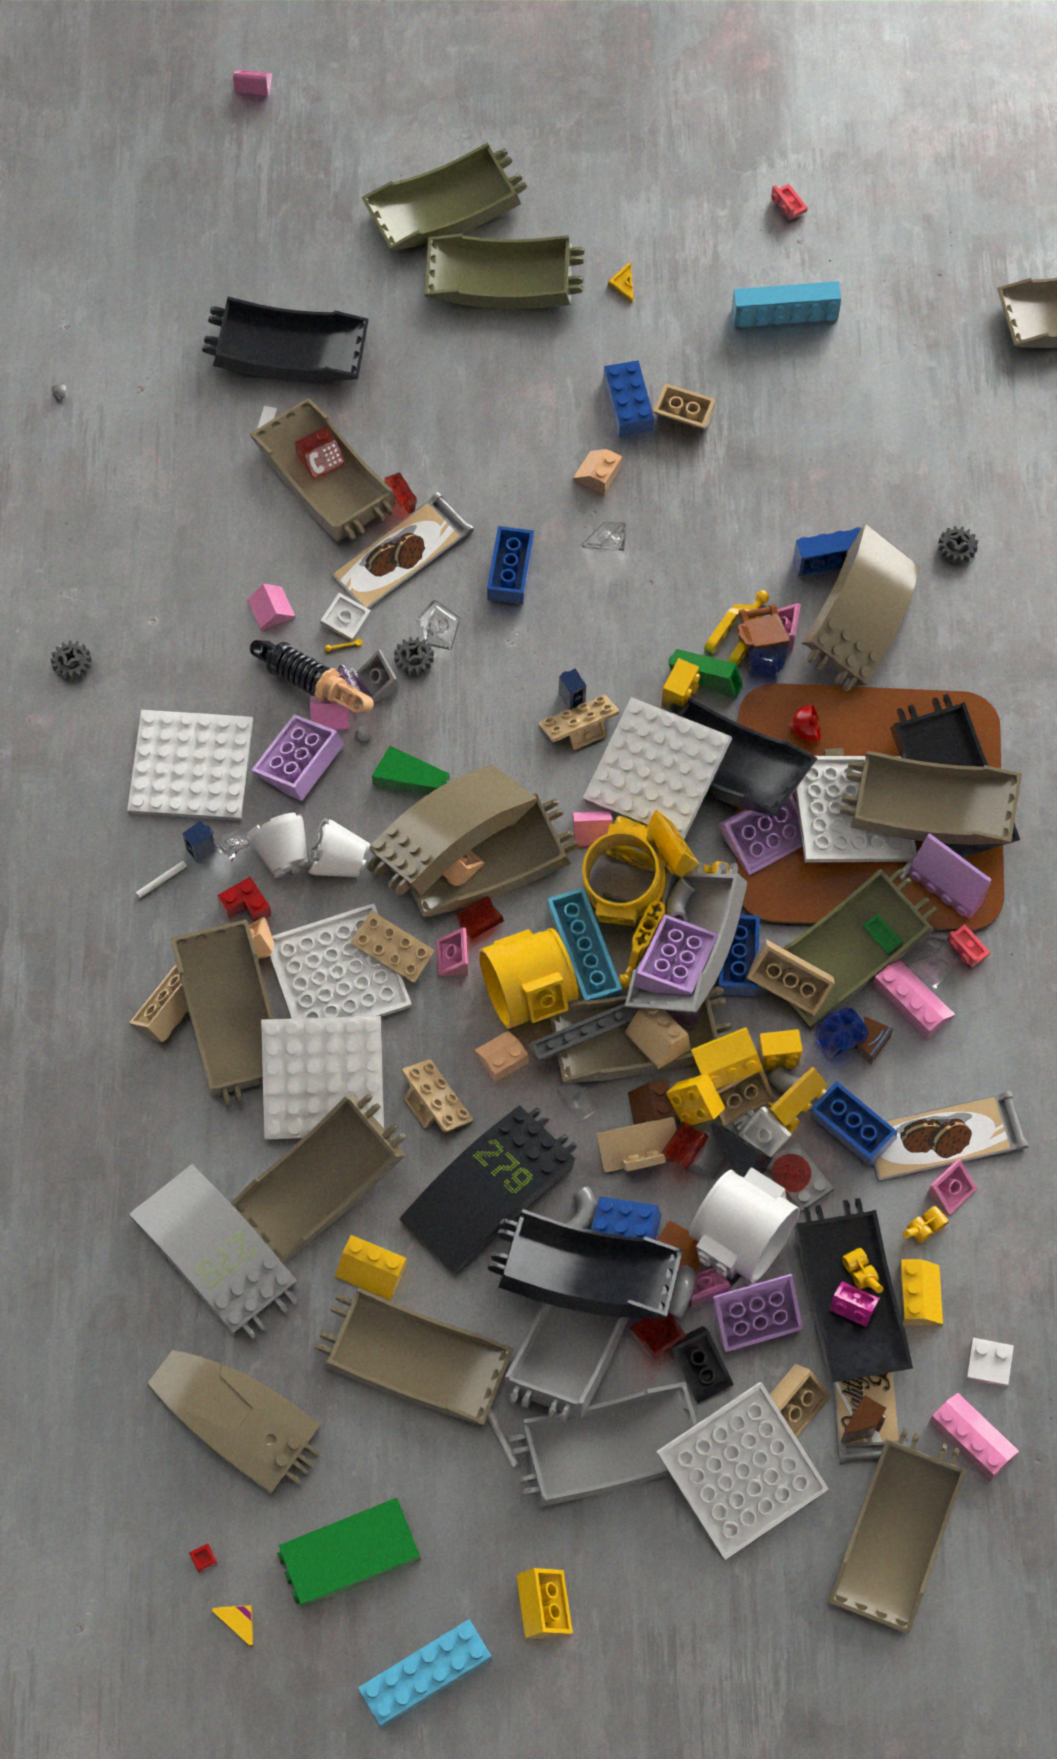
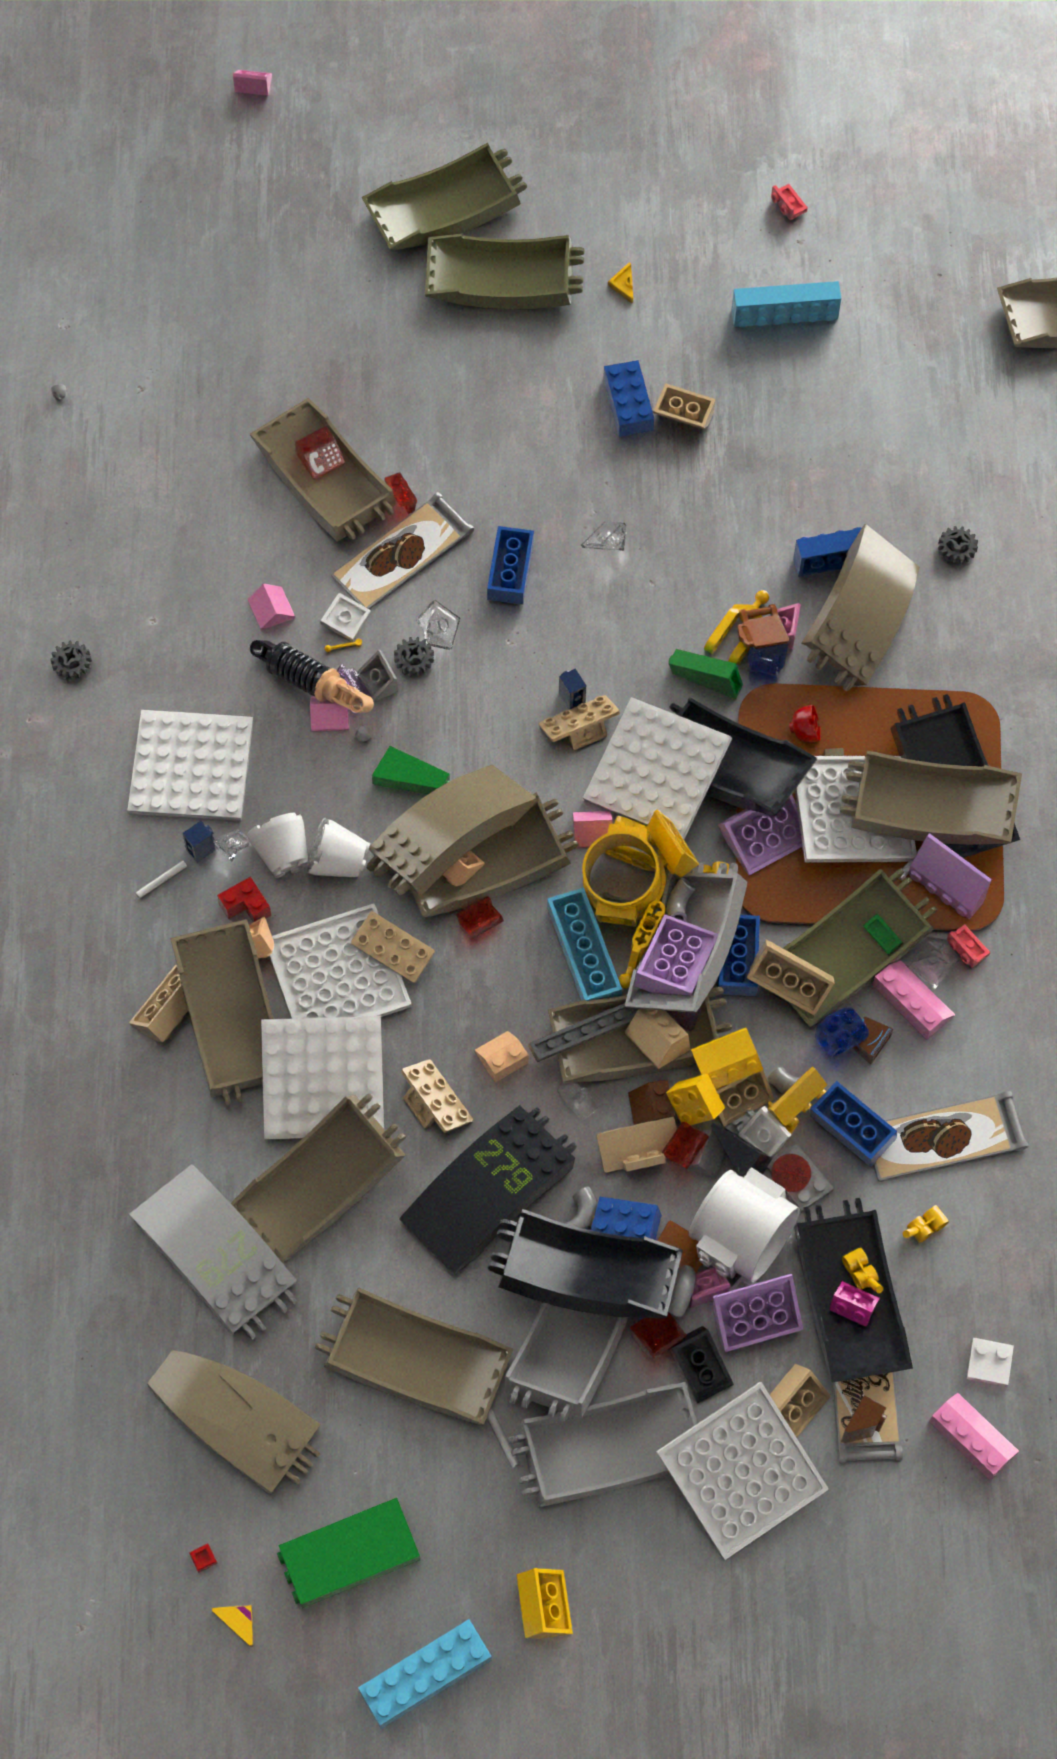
(267, 415): white sticker -> none
(286, 342): black hinge -> none
(298, 756): lavender slope -> none
(371, 1267): yellow slope -> none
(452, 954): bright pink slope -> none
(528, 976): yellow cylinder -> none
(599, 470): light nougat slope -> none
(680, 684): yellow brick -> none
(780, 1049): yellow brick -> none
(898, 1534): dark tan hinge -> none
(920, 1293): yellow slope -> none
(952, 1187): bright pink slope -> none

